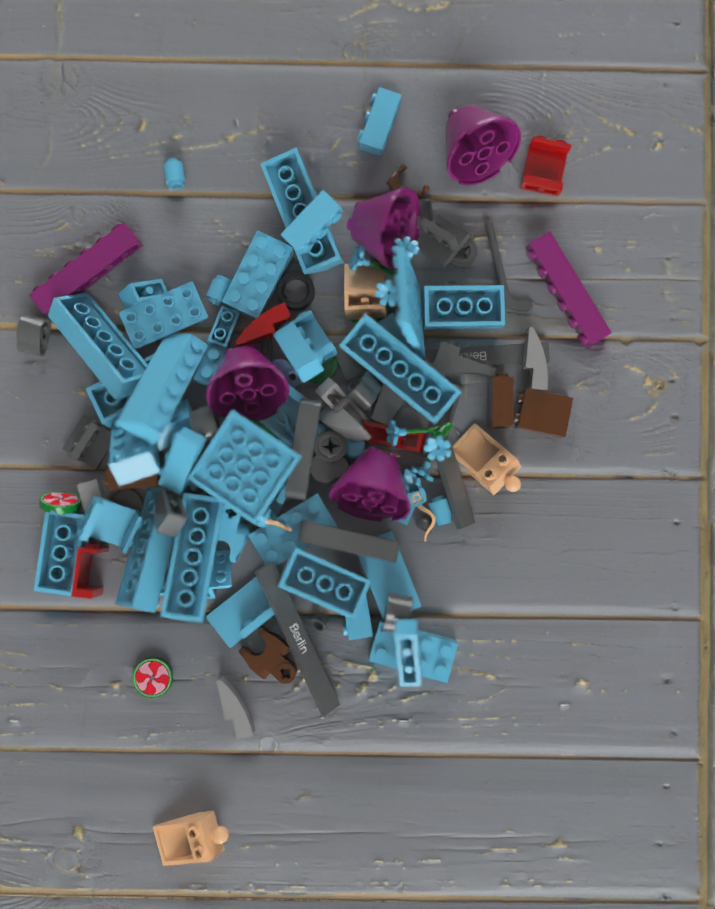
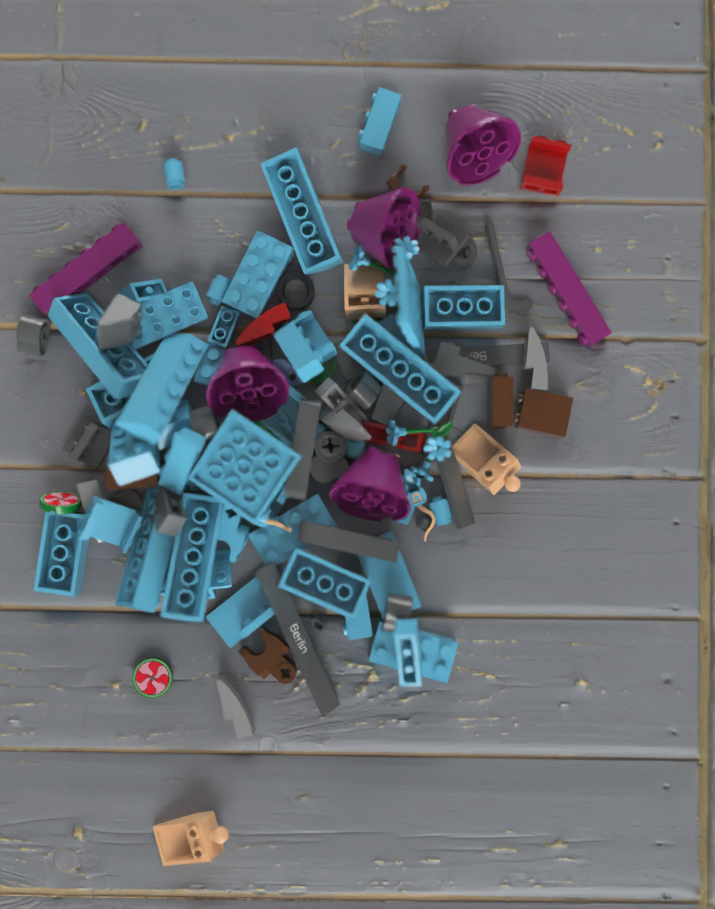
(82, 571): red panel -> none
(119, 323): none -> dark grey slope
(312, 223): medium azure brick -> none

